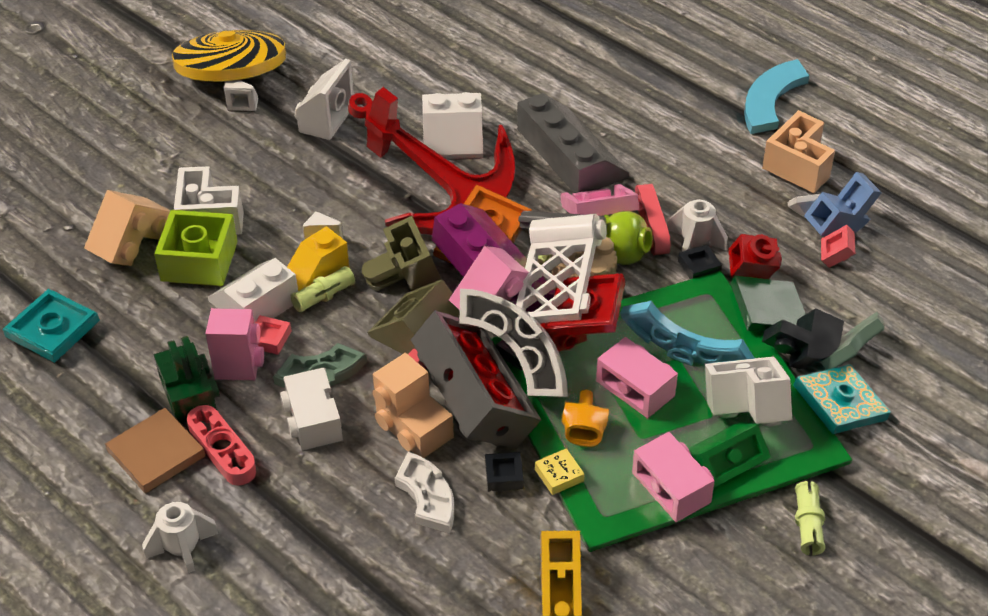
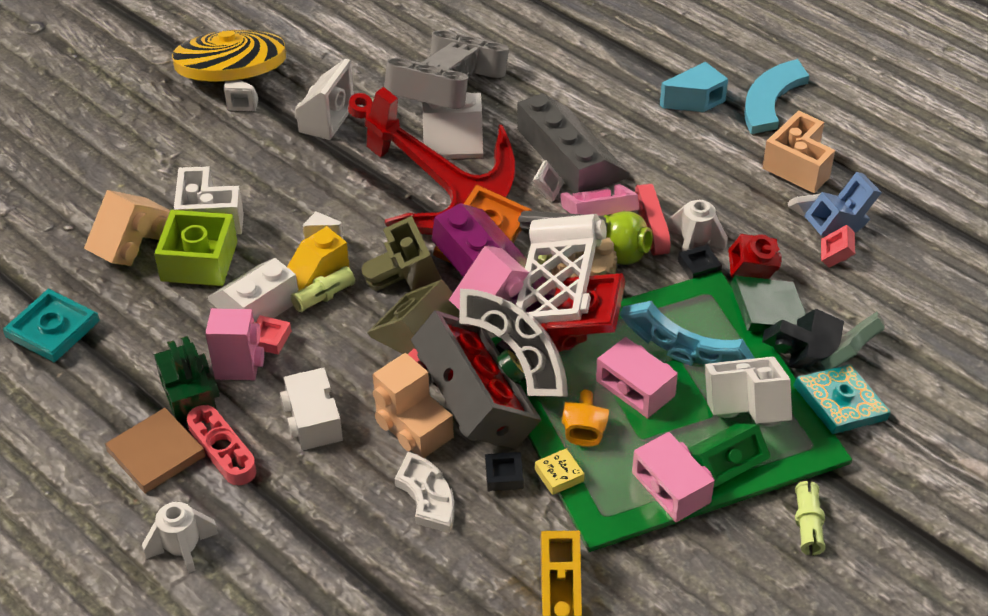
(338, 362): sand green tile -> none
(445, 74): none -> light grey beam
(511, 366): none -> dark green tile
(547, 181): none -> white slope
(694, 89): none -> medium azure slope

